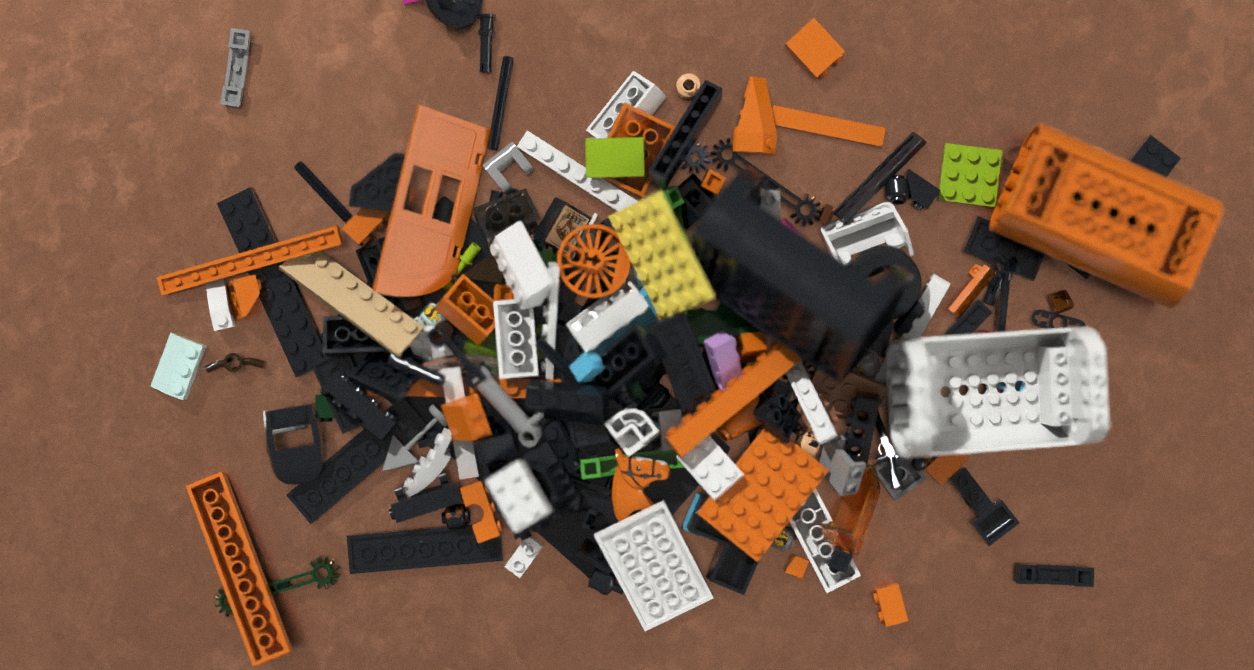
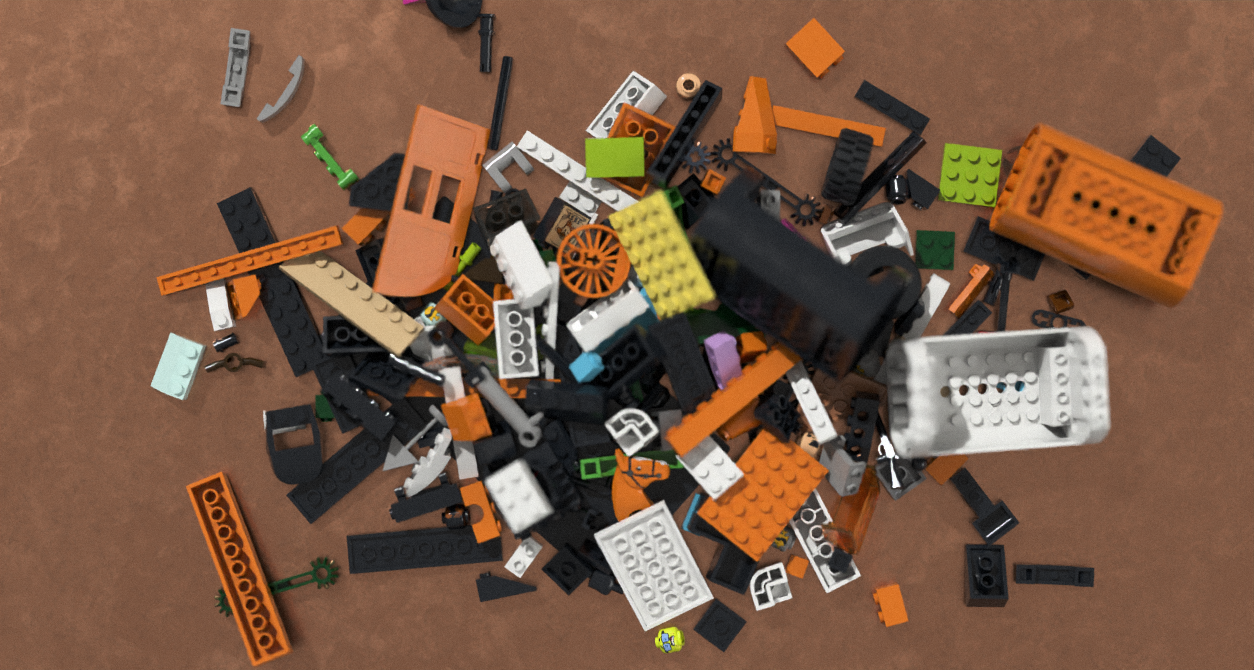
(225, 342): none -> black pin
(297, 70): none -> light grey slope
(323, 192): black axle -> none
(345, 178): none -> bright green plate
(498, 586): none -> black slope
(567, 569): none -> black plate
(580, 199): none -> white plate
(670, 640): none -> neon yellow head
(719, 625): none -> black plate
(769, 586): none -> white brick
(847, 166): none -> black tyre
(892, 107): none -> black plate
(934, 250): none -> dark green plate
(985, 576): none -> black slope

